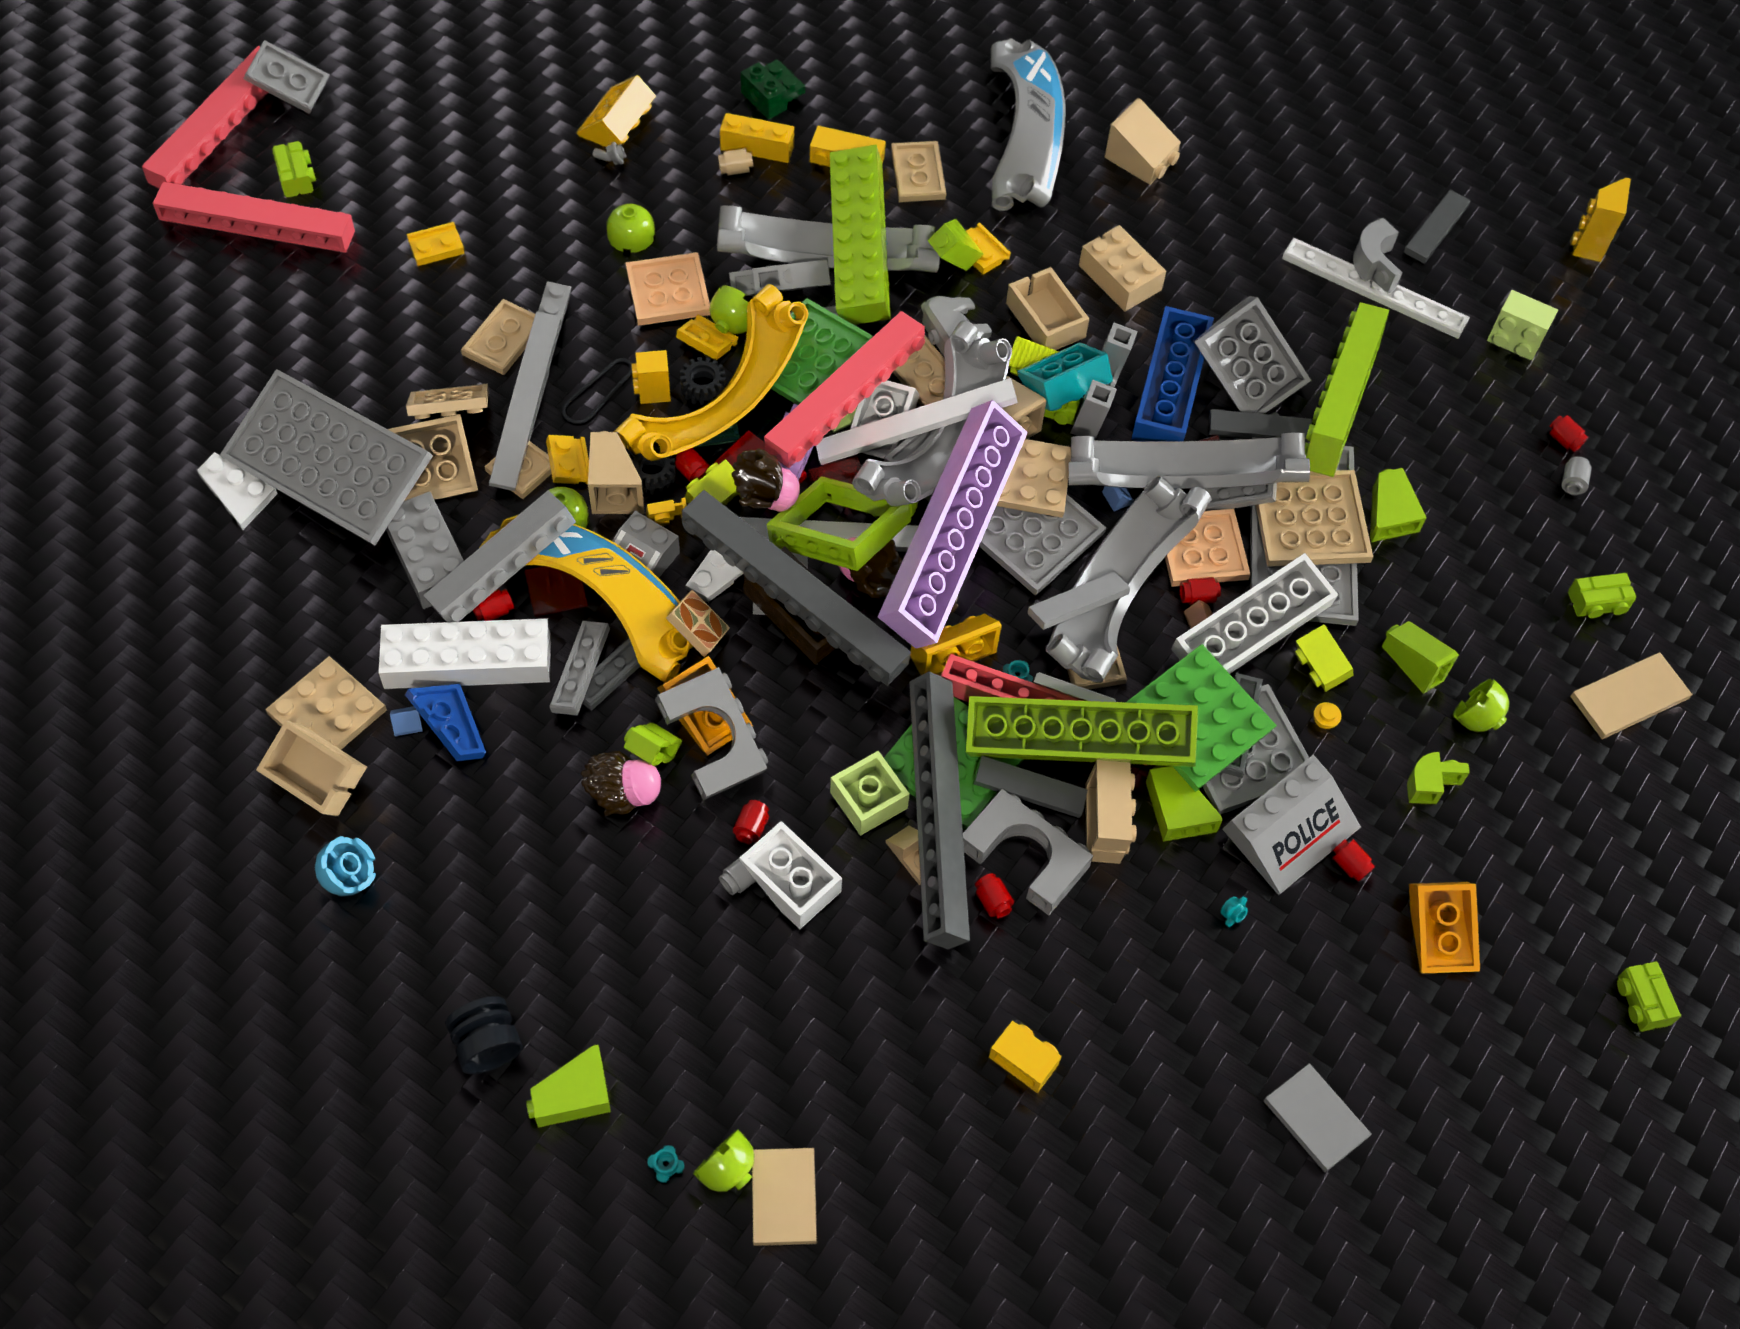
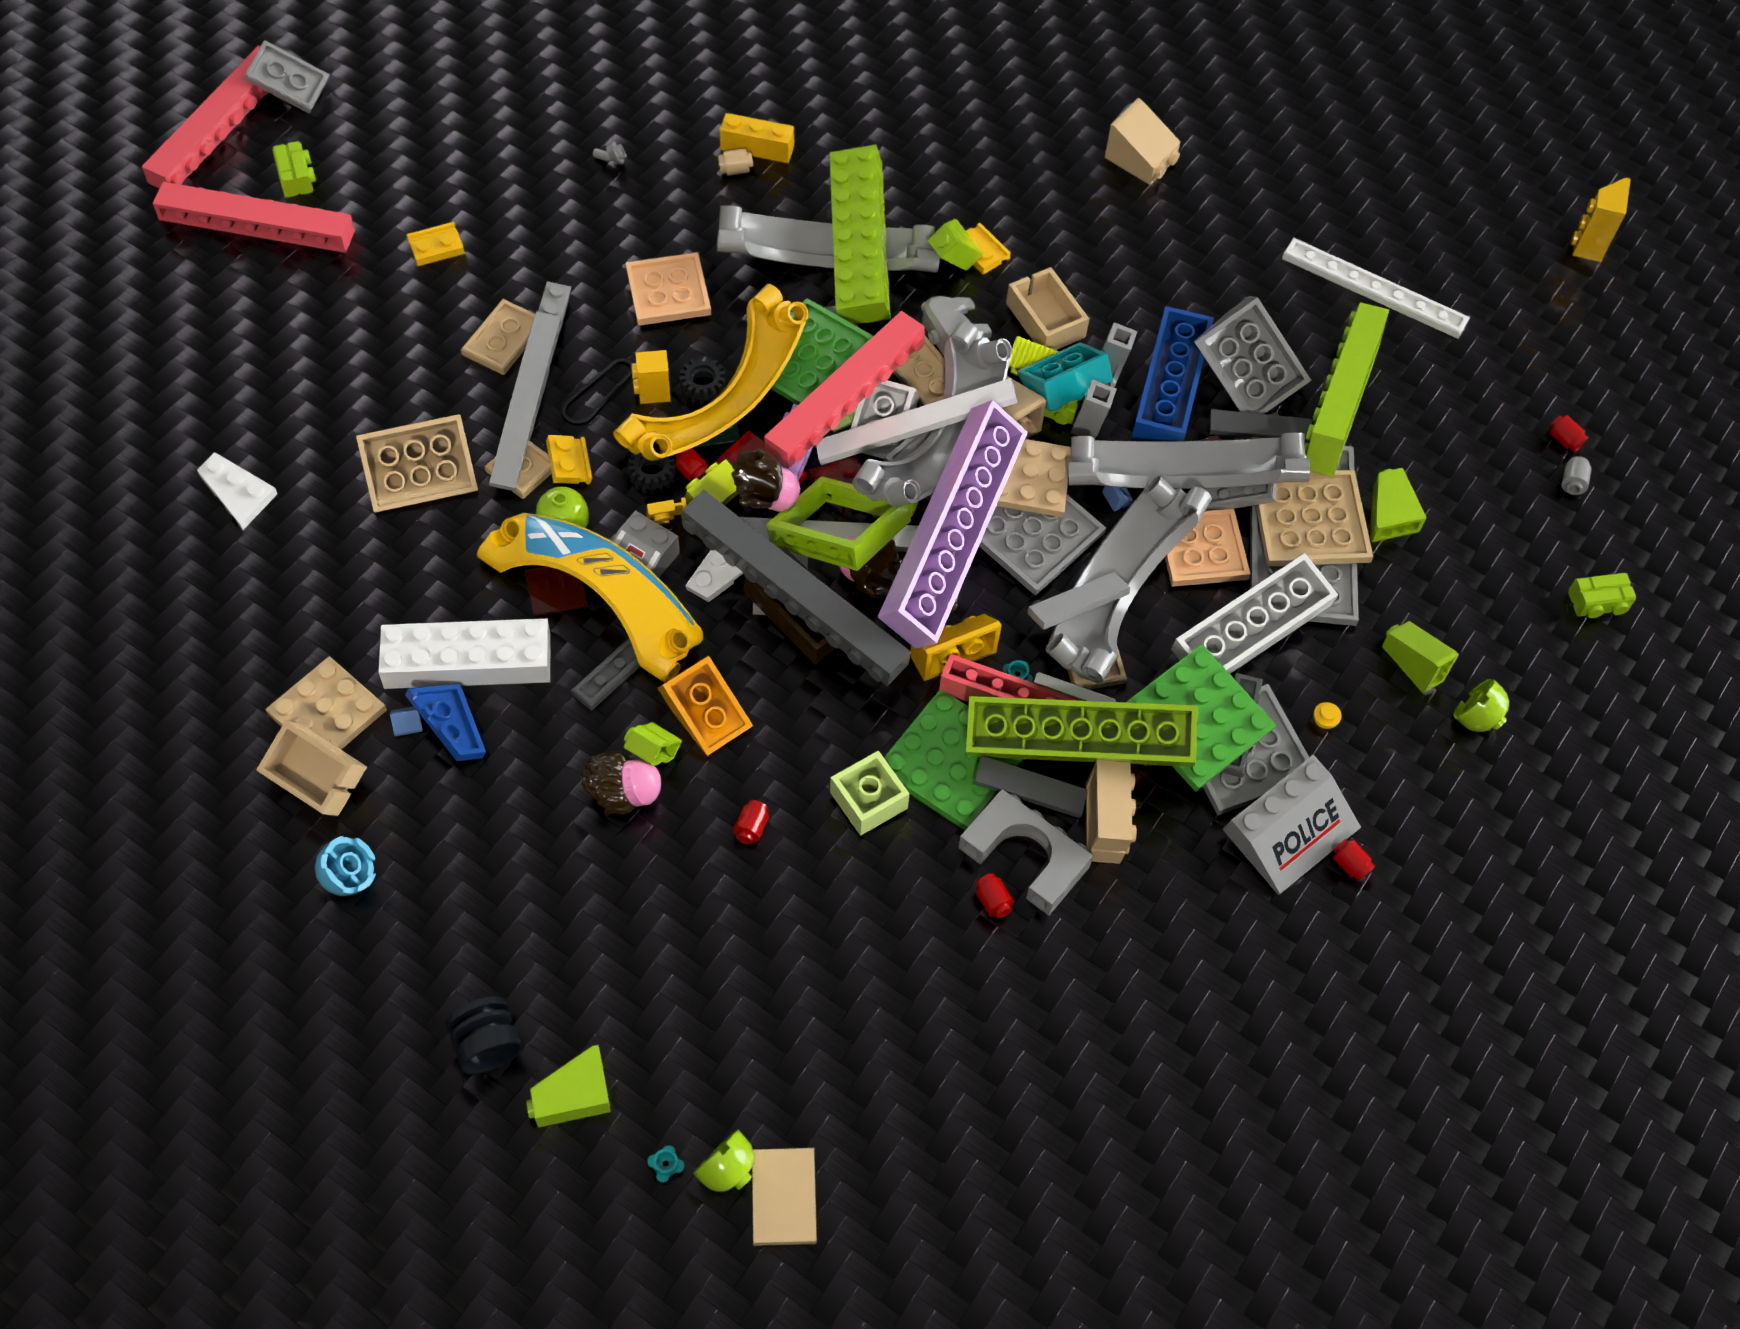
(326, 456): light grey plate -> none
(423, 544): light grey brick -> none
(448, 401): tan plate -> none
(494, 606): red brick -> none
(500, 558): light grey brick -> none
(579, 668): light grey tile -> none
(612, 477): tan slope -> none
(617, 112): yellow slope -> none
(630, 228): lime cylinder -> none
(698, 623): tile -> none
(706, 338): yellow plate -> none
(713, 694): light grey arch -> none
(729, 310): lime cylinder -> none
(736, 878): light grey brick -> none
(770, 87): dark green brick -> none
(783, 277): light grey slope -> none
(792, 874): white slope -> none
(831, 140): yellow brick -> none
(906, 848): tan slope -> none
(918, 171): tan tile -> none
(939, 812): dark grey brick -> none
(1025, 1056): yellow piece -> none
(1038, 126): light grey panel -> none
(1122, 268): tan piece -> none
(1178, 807): lime slope -> none
(1197, 613): medium nougat slope -> none
(1201, 589): red brick -> none
(1234, 910): teal plate -> none
(1317, 1117): light grey tile -> none
(1324, 658): neon yellow brick -> none
(1370, 257): light grey arch -> none
(1430, 775): lime brick -> none
(1437, 226): dark grey tile -> none
(1445, 926): light orange slope -> none
(1522, 325): yellowish green brick -> none
(1631, 695): tan tile -> none
(1648, 996): lime brick -> none

